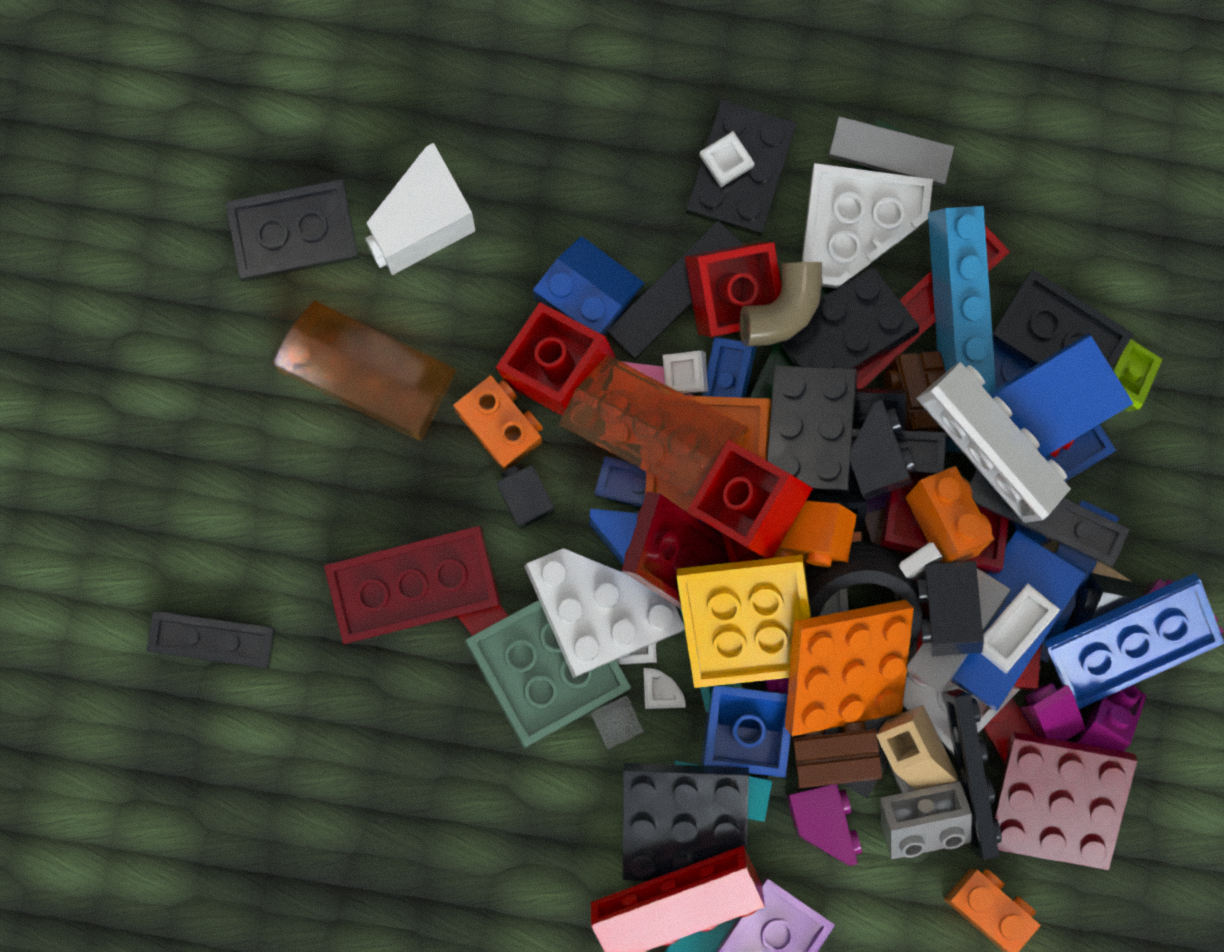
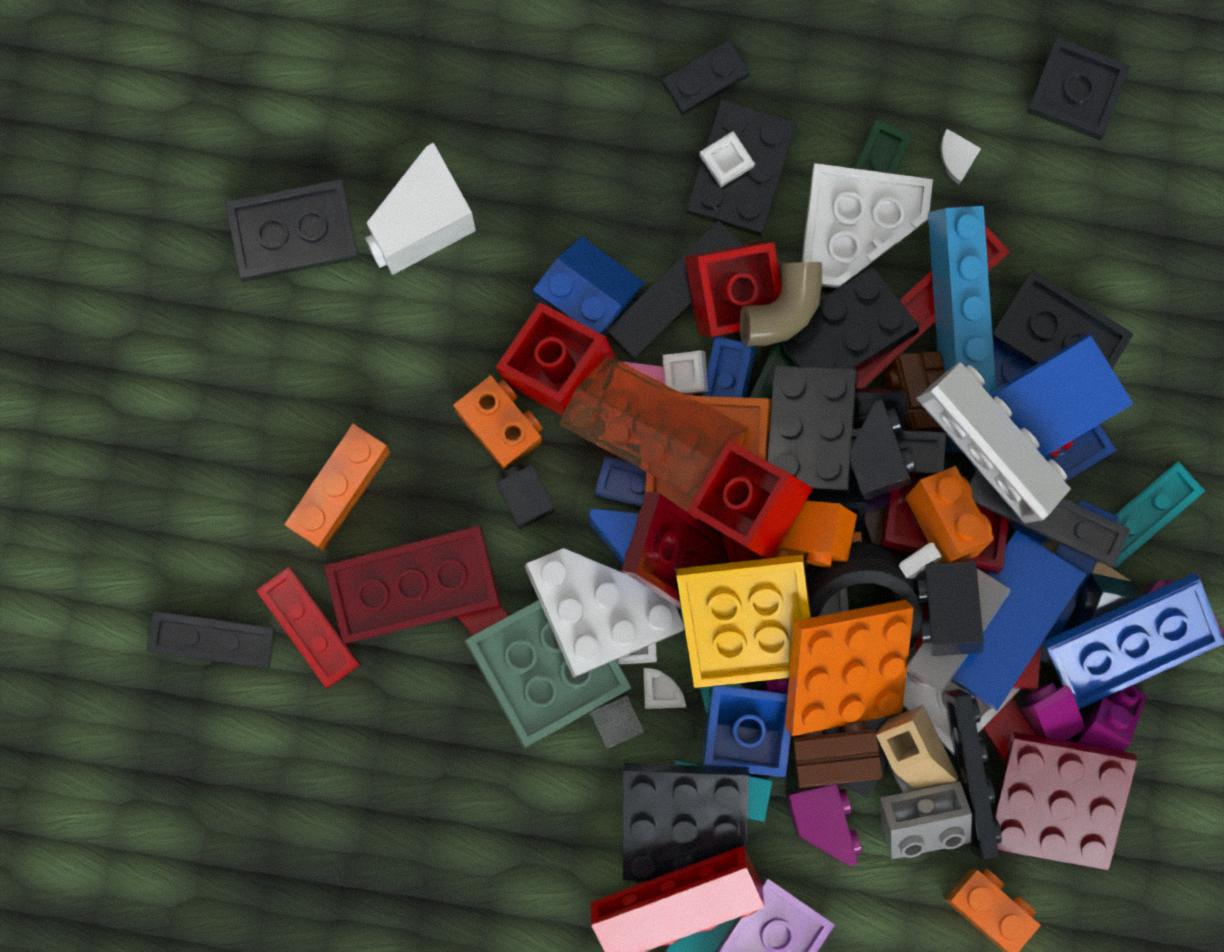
(308, 627): none -> red tile
(337, 487): none -> orange brick
(364, 369): clear orange slope -> none
(705, 77): none -> black plate
(890, 151): light grey tile -> none
(957, 155): none -> white tile
(1017, 628): white tile -> none
(1078, 88): none -> black plate
(1137, 372): lime slope -> none
(1156, 507): none -> teal tile

